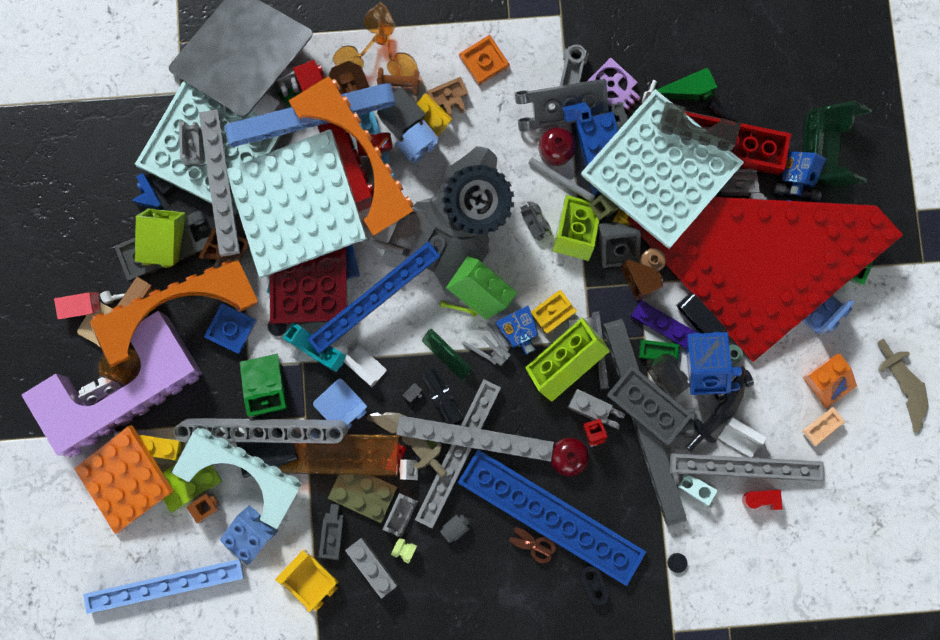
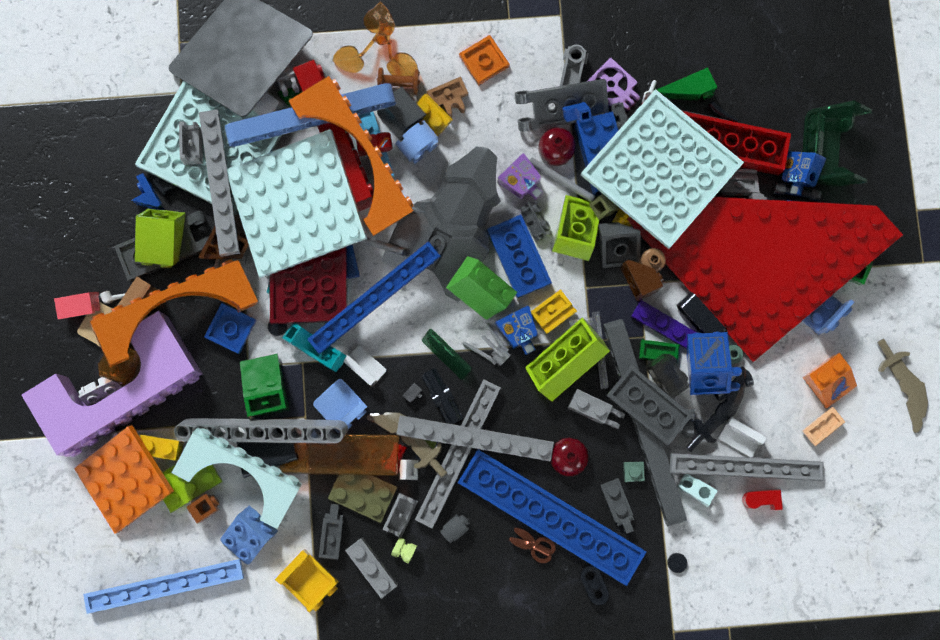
(349, 77): reddish brown piece -> none
(443, 304): lime hinge -> none
(485, 179): black wheel -> none
(519, 256): none -> blue plate
(521, 178): none -> medium lavender torso
(595, 433): red leg -> none
(618, 504): none -> dark grey hinge
(633, 471): none -> sand green plate
(675, 121): clear smoke arch -> none

